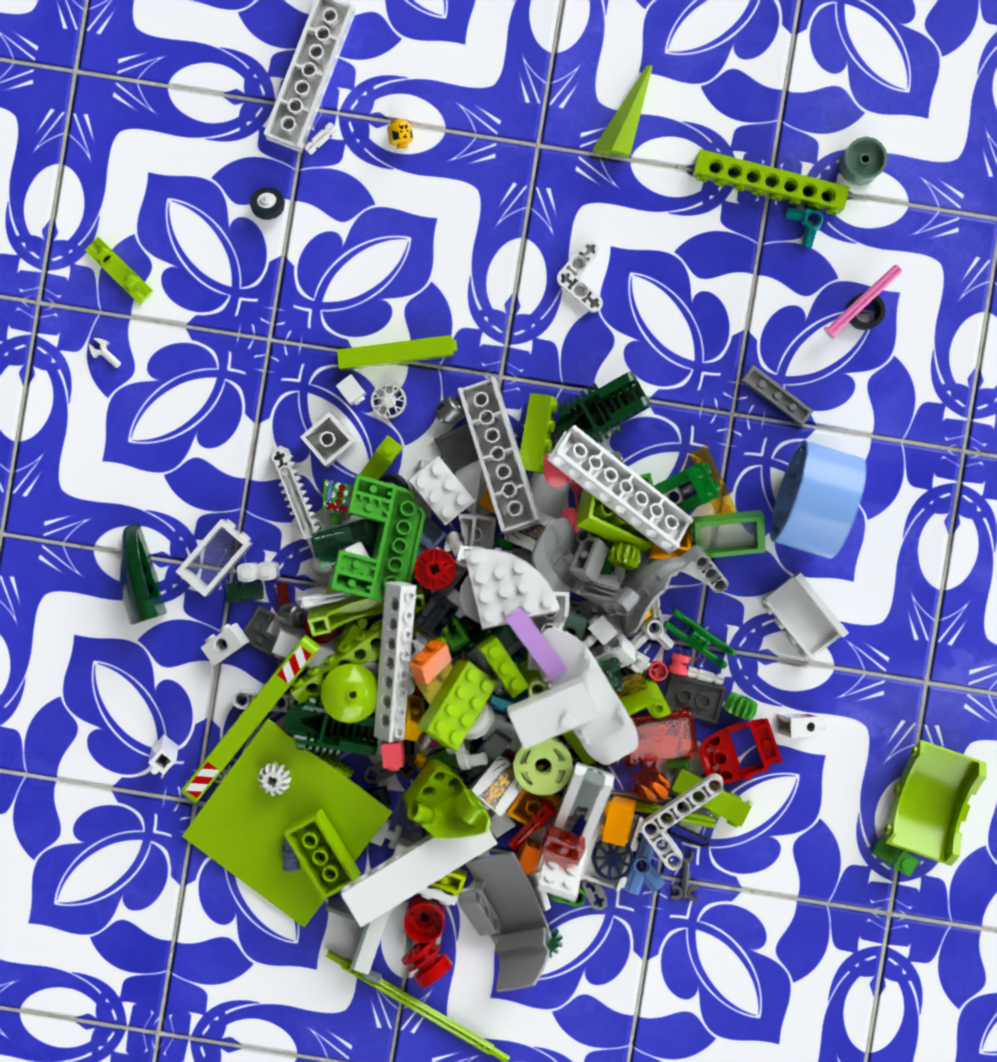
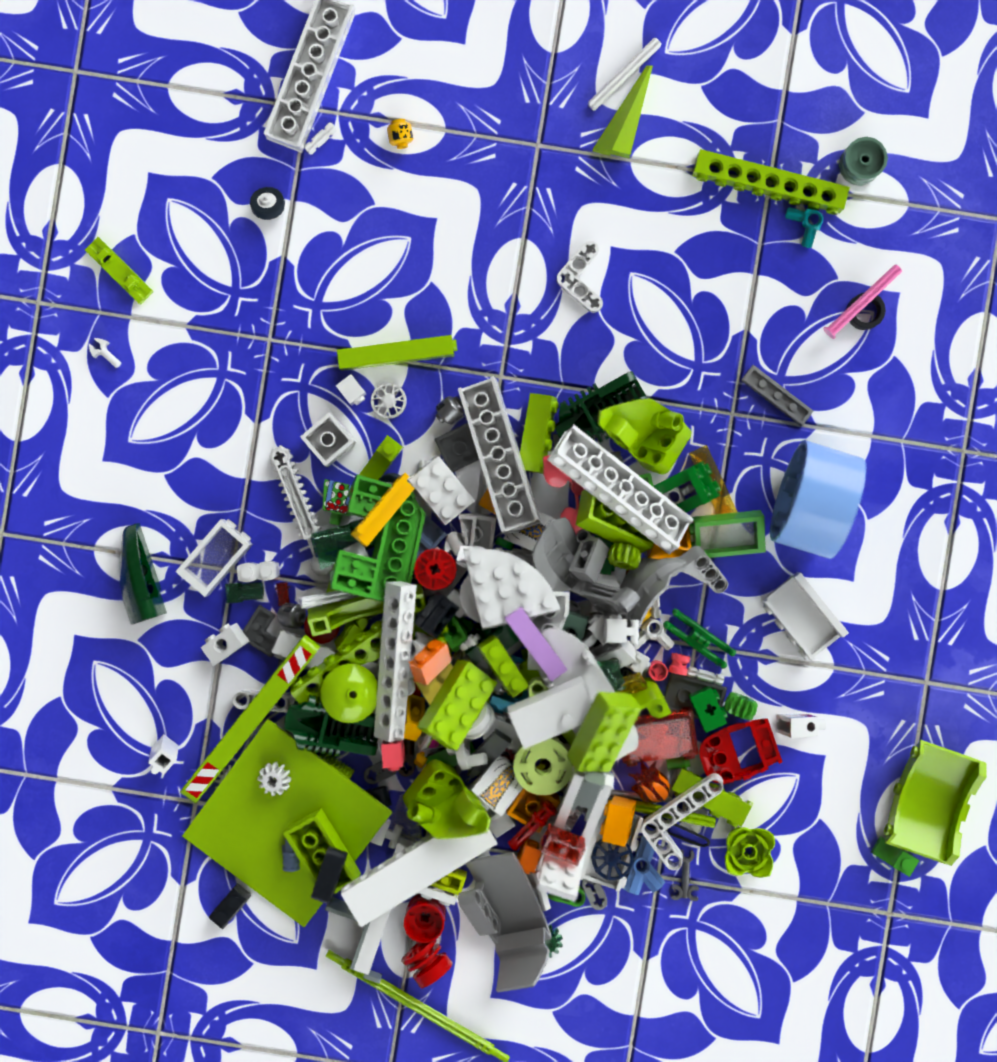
(230, 906): none -> black brick
(329, 875): none -> black beam
(383, 510): none -> yellow fence
(472, 640): none -> white piece
(603, 731): none -> lime brick
(616, 630): none -> white brick
(624, 74): none -> white axle
(647, 432): none -> lime panel
(700, 700): none -> green brick
(757, 863): none -> lime brick

